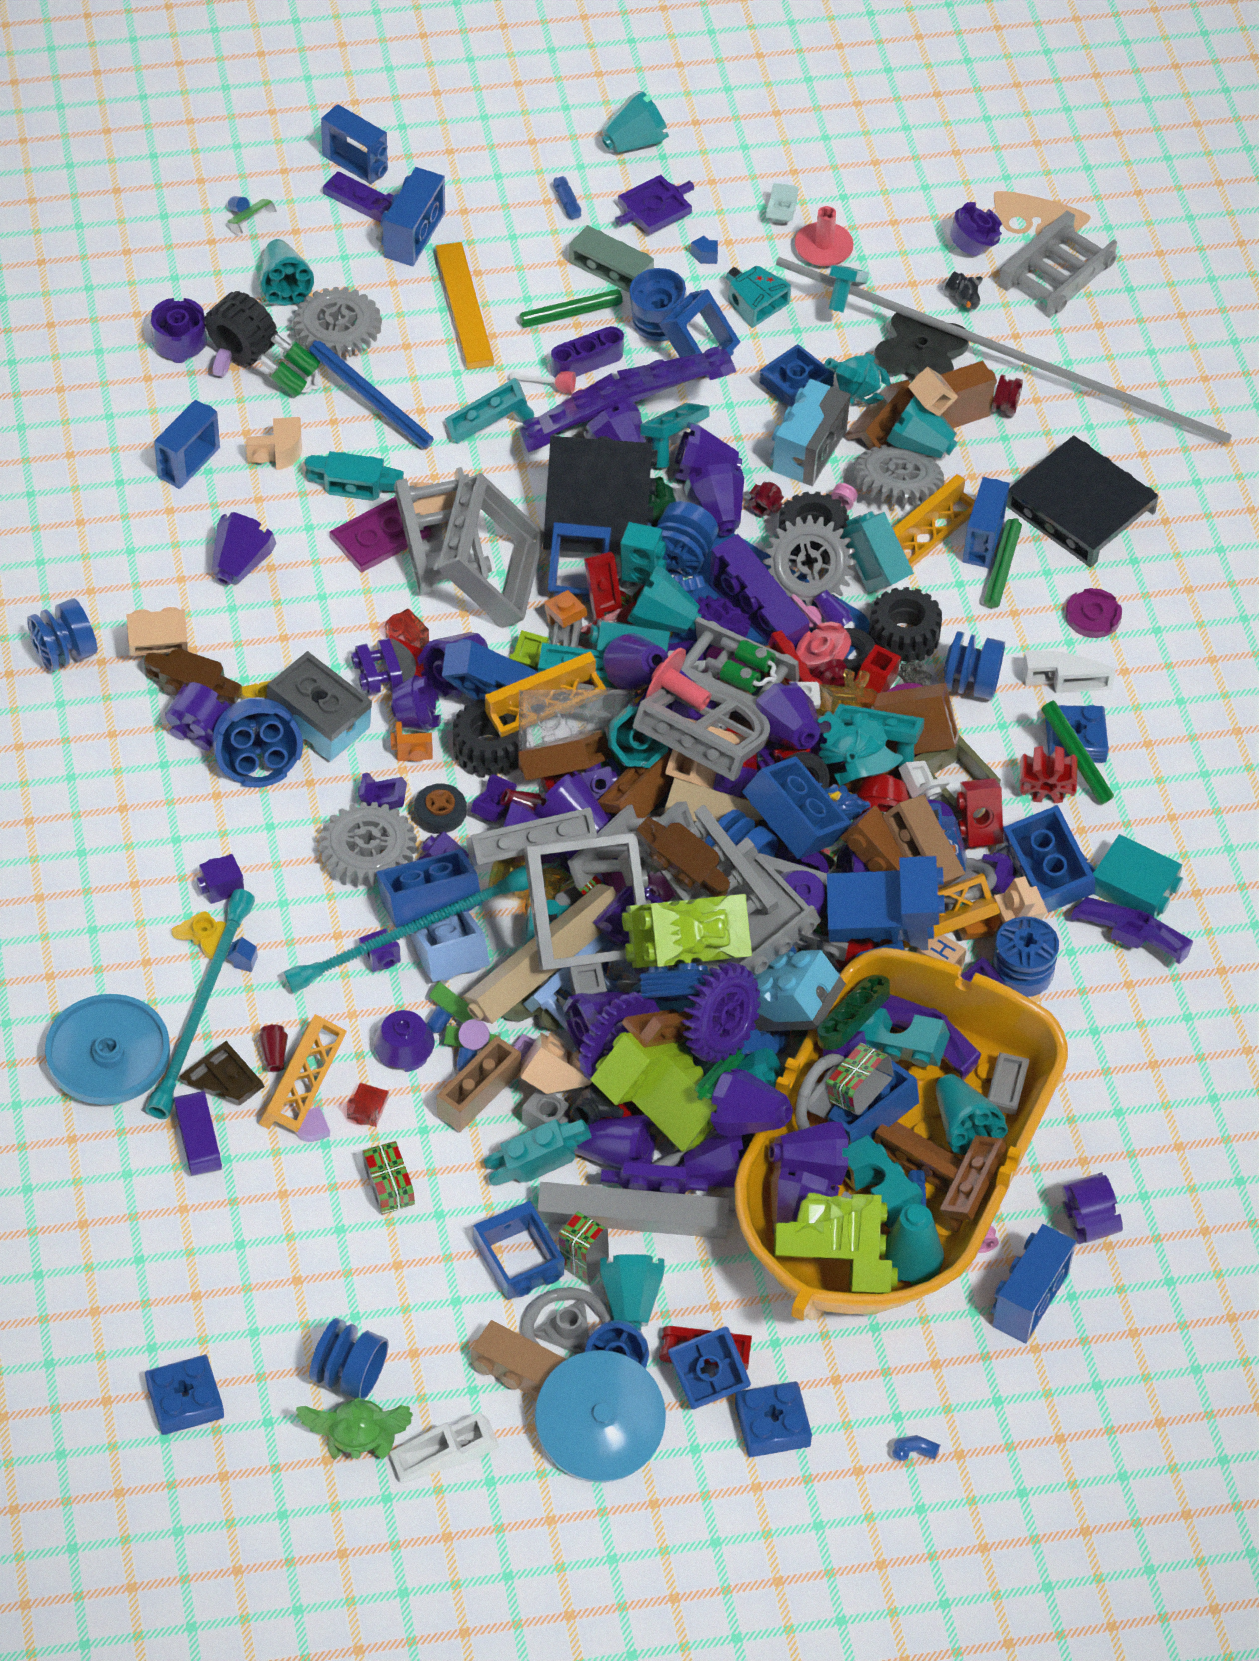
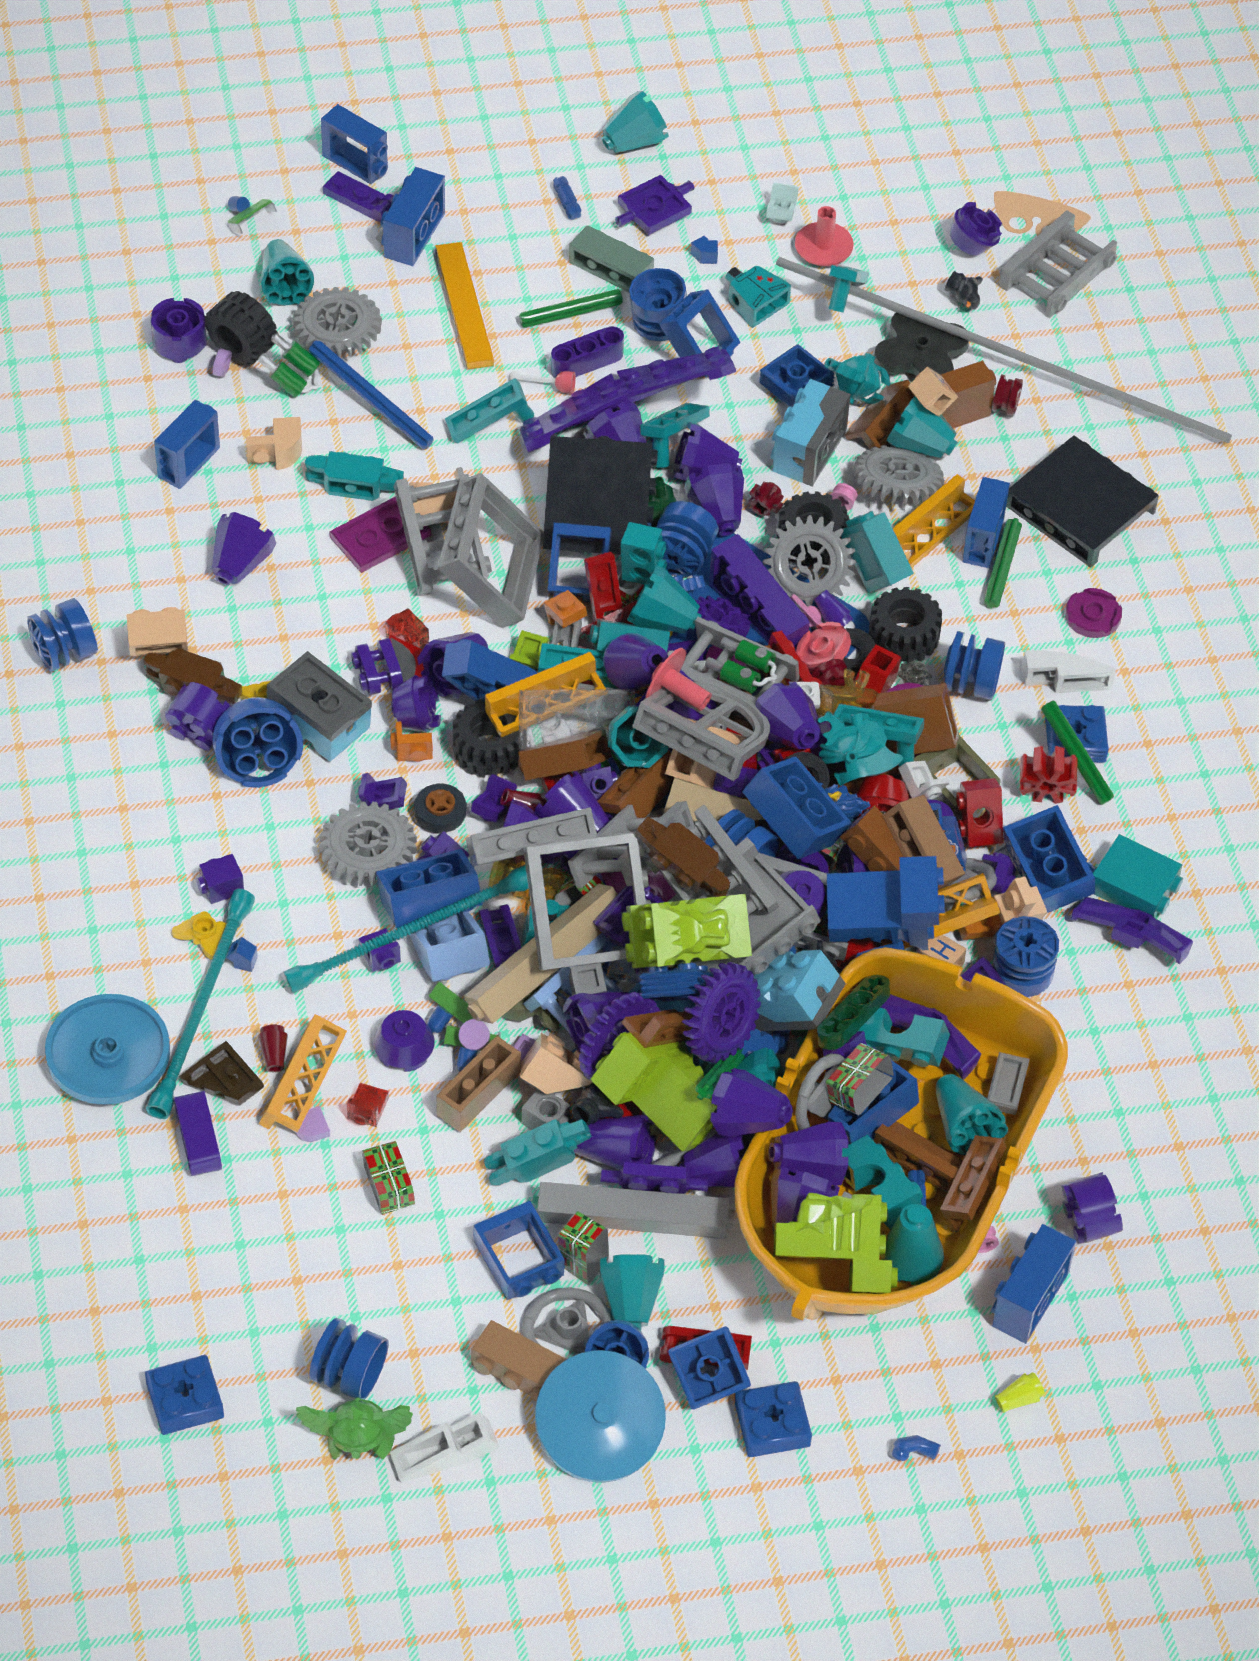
(501, 936): none -> dark purple plate
(1022, 1392): none -> neon yellow cone

